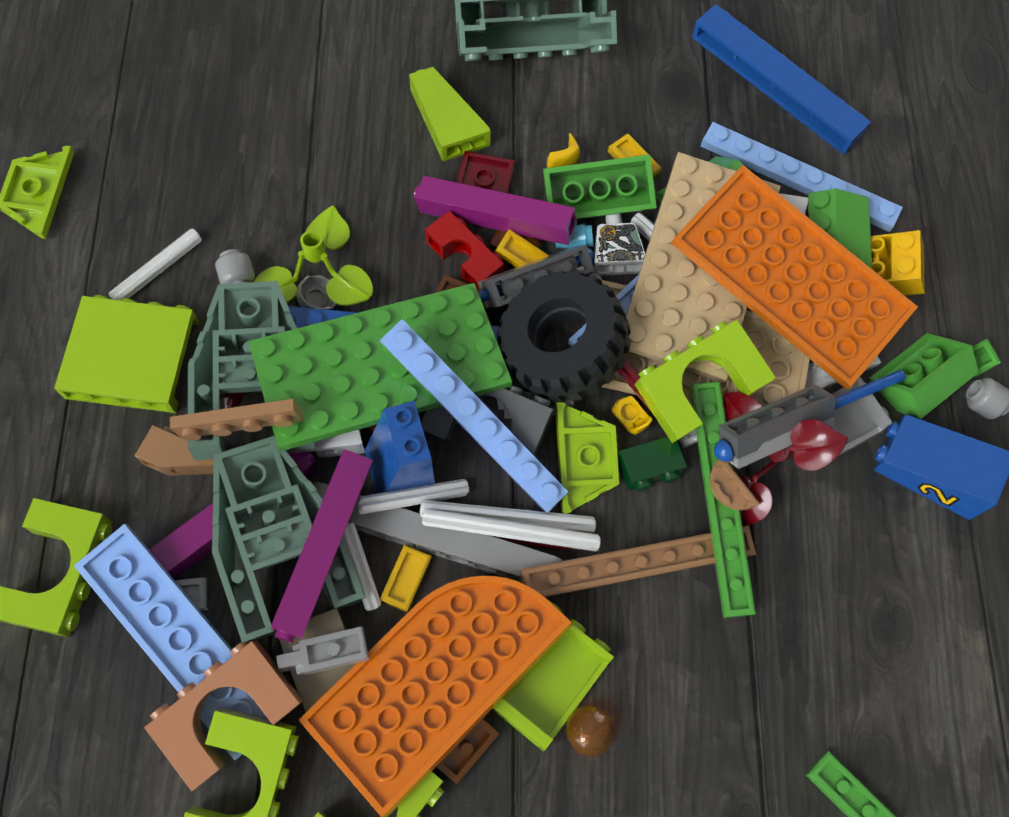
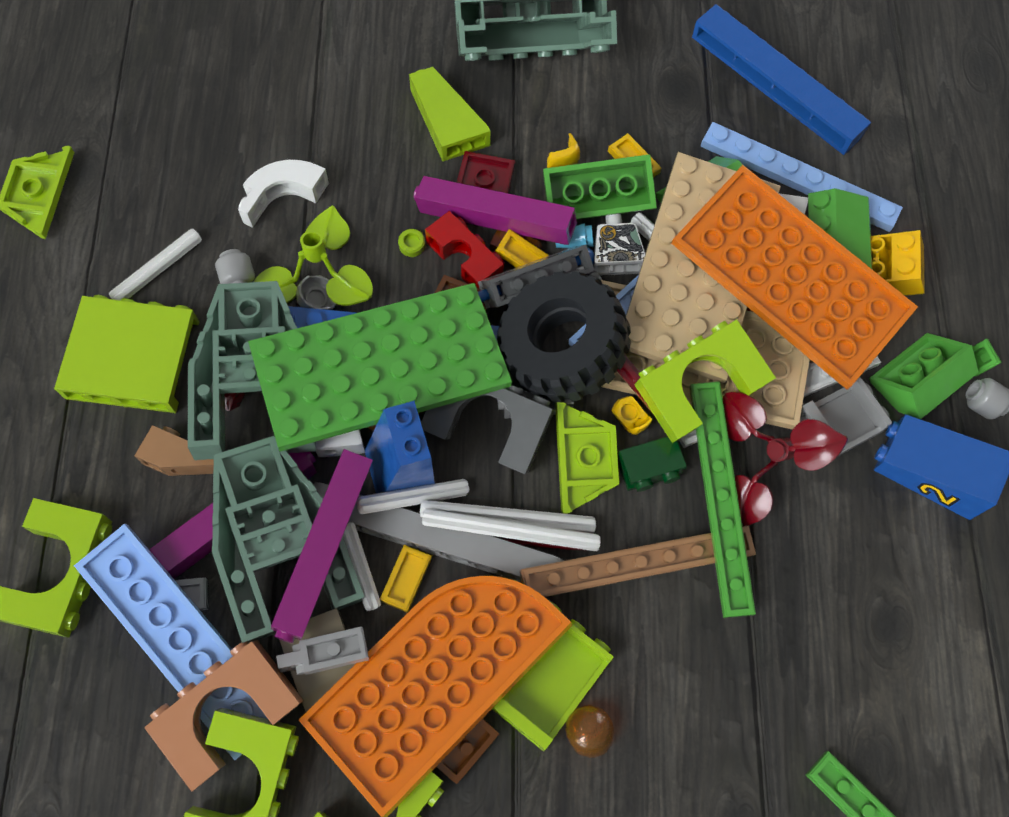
(246, 418): medium nougat plate -> none
(281, 179): none -> white arch
(411, 242): none -> lime tile
(473, 415): light blue plate -> none
(729, 488): medium nougat tile -> none
(770, 426): dark grey piece -> none

